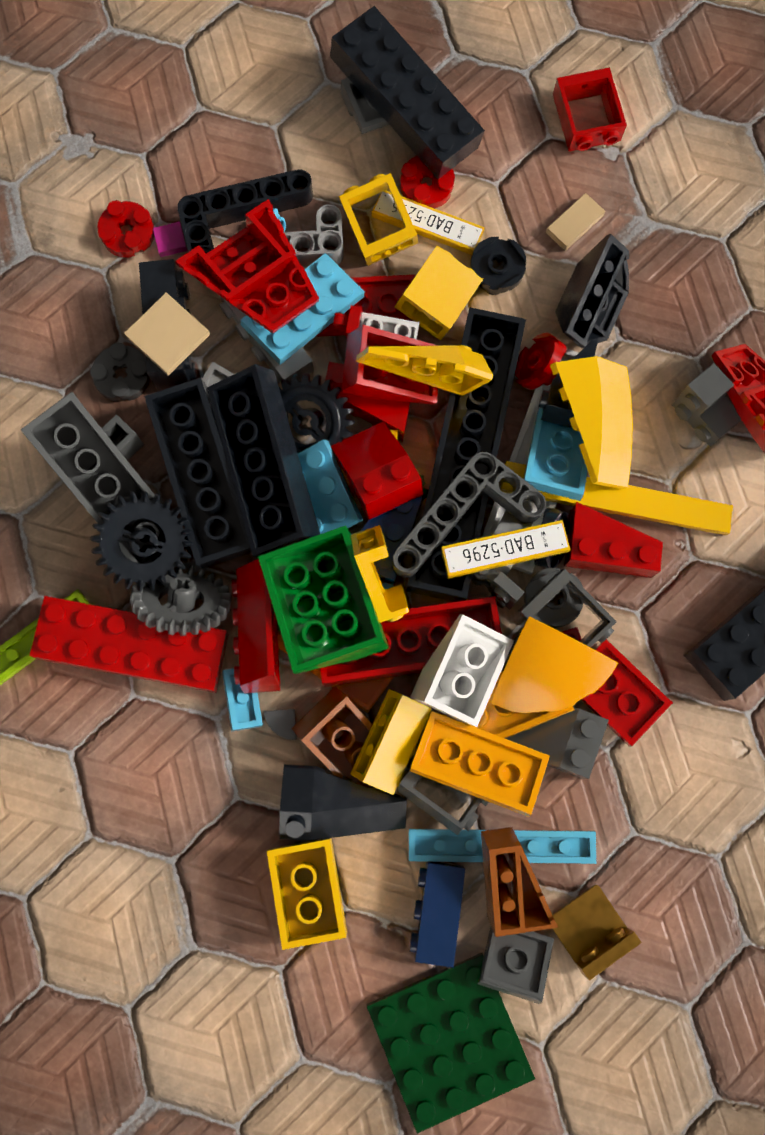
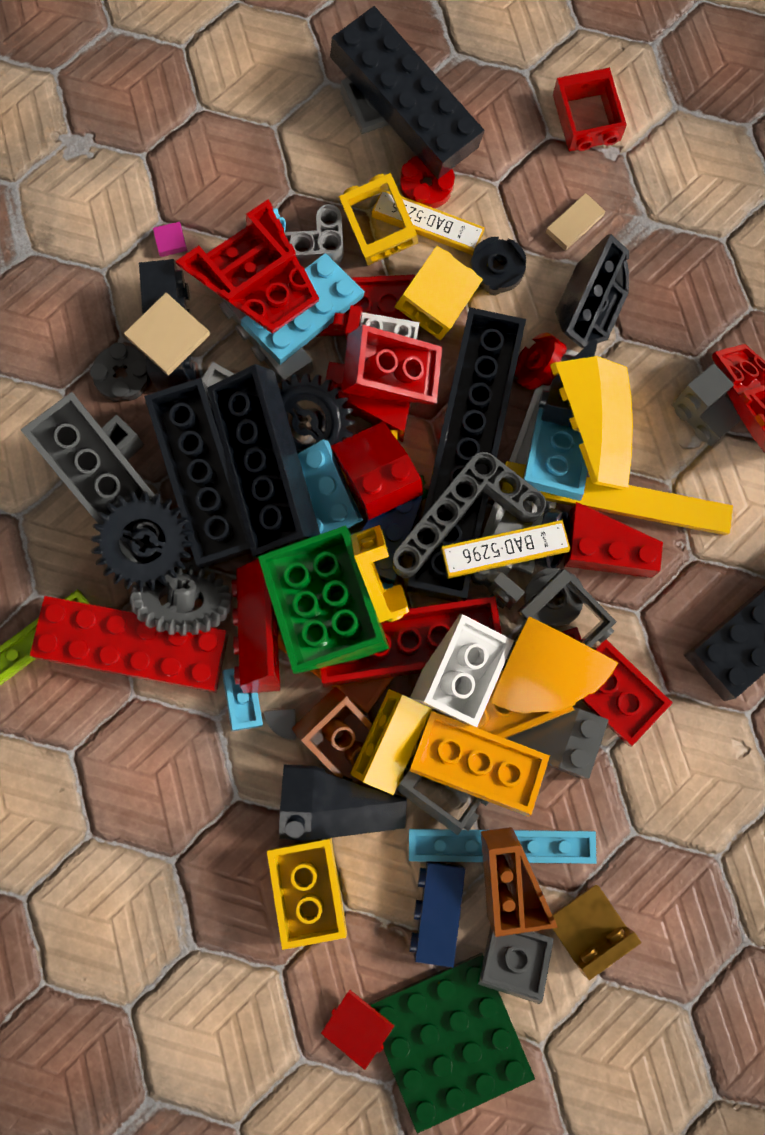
(123, 214): red plate -> none
(234, 209): black beam -> none
(357, 1029): none -> red piece
(444, 367): yellow wedge -> none

